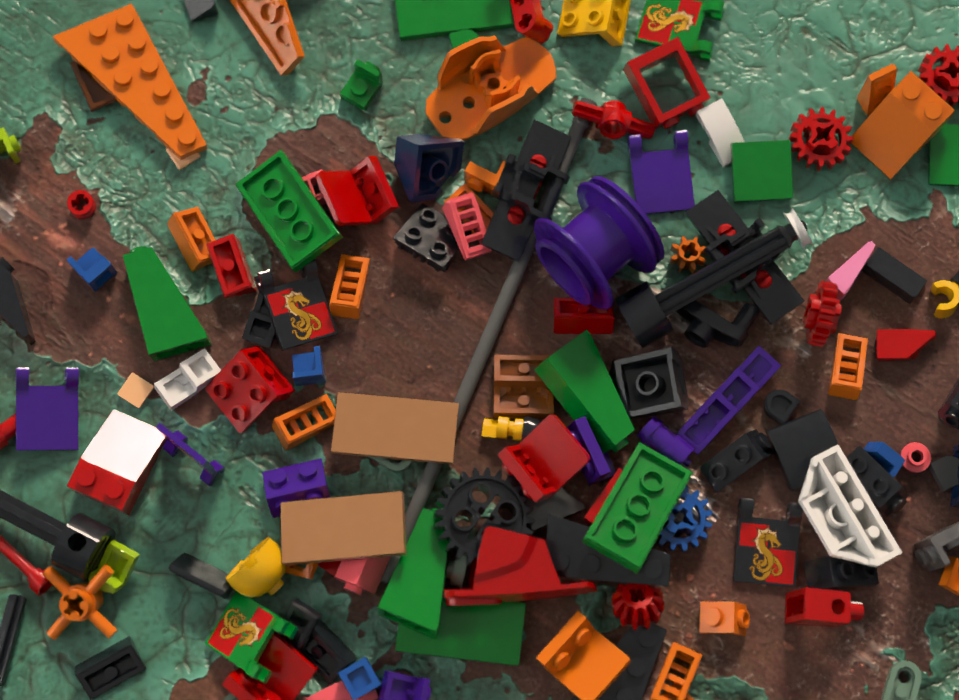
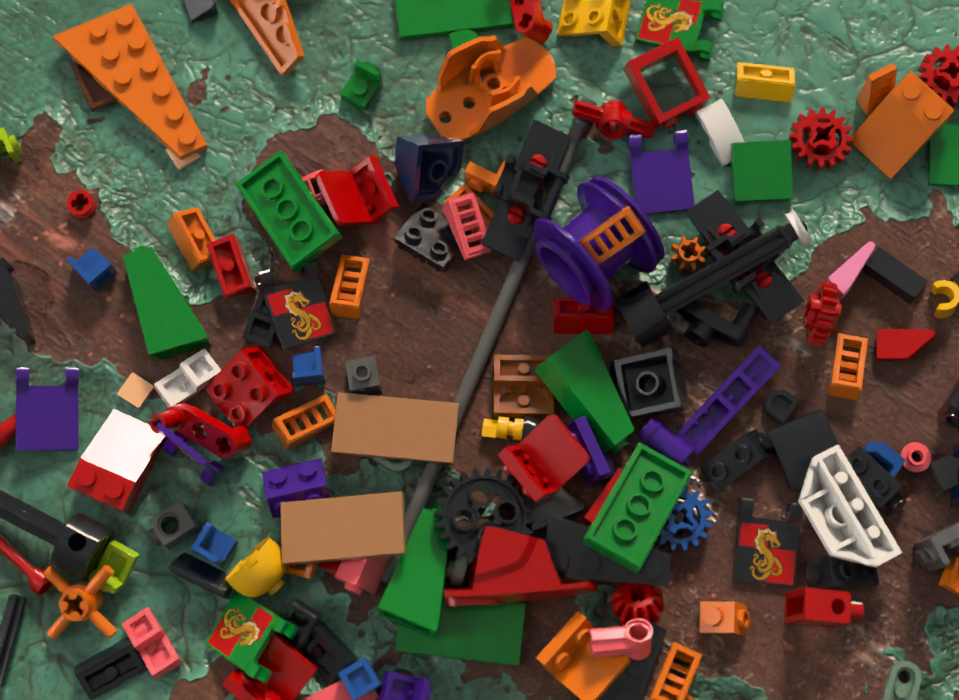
(152, 643): none -> coral slope
(186, 528): none -> dark grey brick
(187, 421): none -> red beam
(214, 545): none -> blue panel
(363, 376): none -> dark grey brick
(614, 220): none -> orange slope
(622, 640): none -> coral piece
(764, 82): none -> yellow slope

